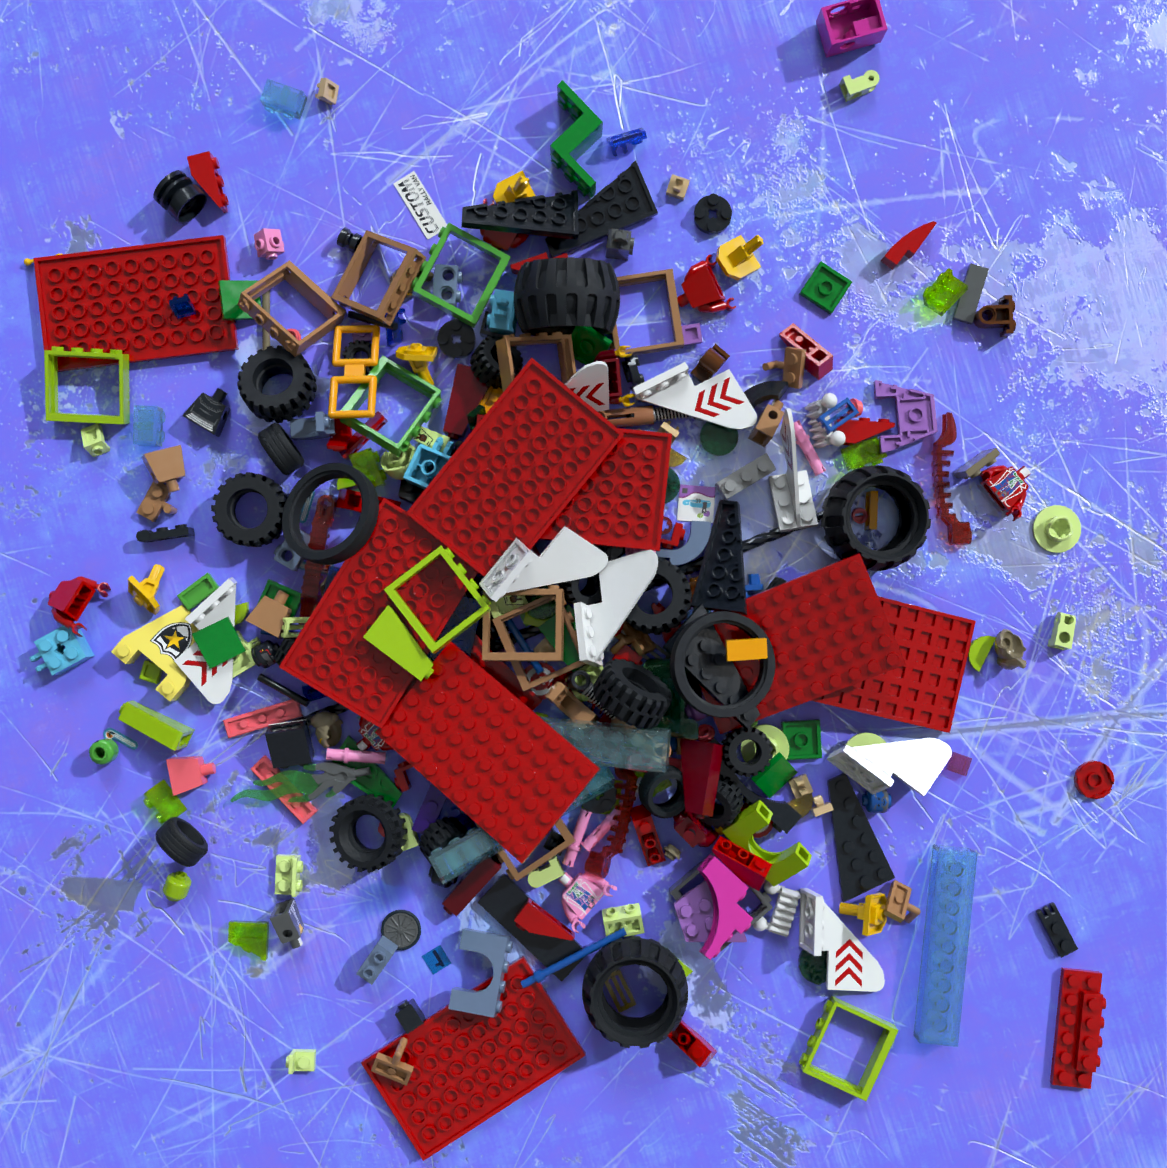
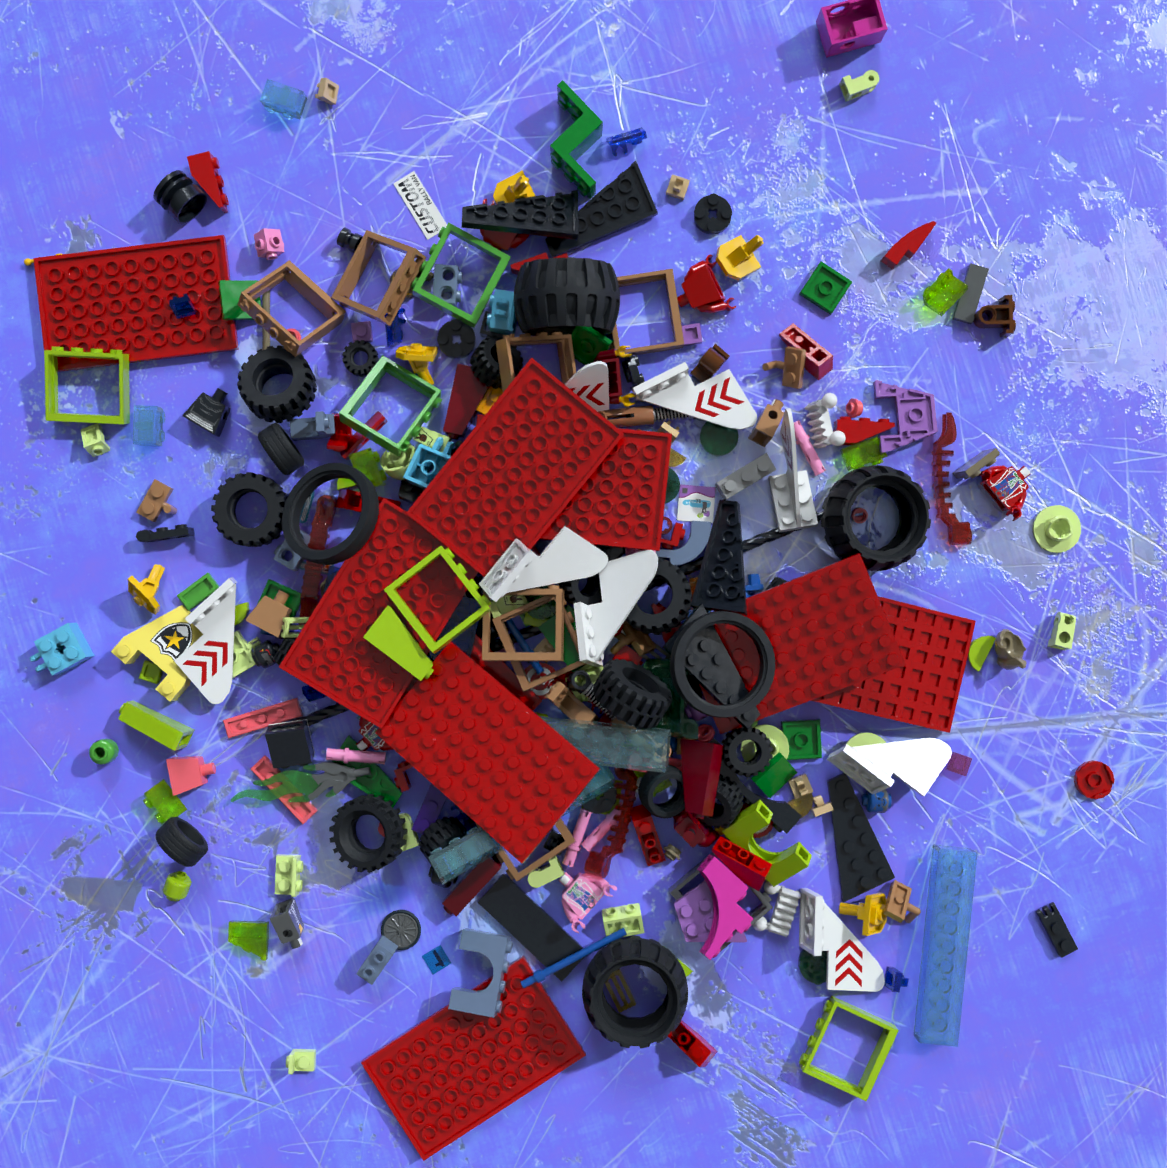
(72, 598): red torso -> none
(111, 733): dark azure sticker -> none
(166, 466): medium nougat torso -> none
(219, 642): green tile -> none
(284, 690): black bar -> none
(327, 728): dark tan hair -> none
(354, 372): light orange bar -> none
(357, 316): black bar -> none
(393, 1067): medium nougat plate -> none
(409, 1015): black brick -> none
(472, 416): clear green tile -> none
(539, 921): red slope -> none
(619, 244): dark grey hinge -> none
(746, 649): light orange tile -> none
(766, 391): black tile -> none
(825, 424): blue tile -> none
(871, 507): light orange tile -> none
(895, 979): none -> clear blue tile
(1077, 1028): red plate -> none

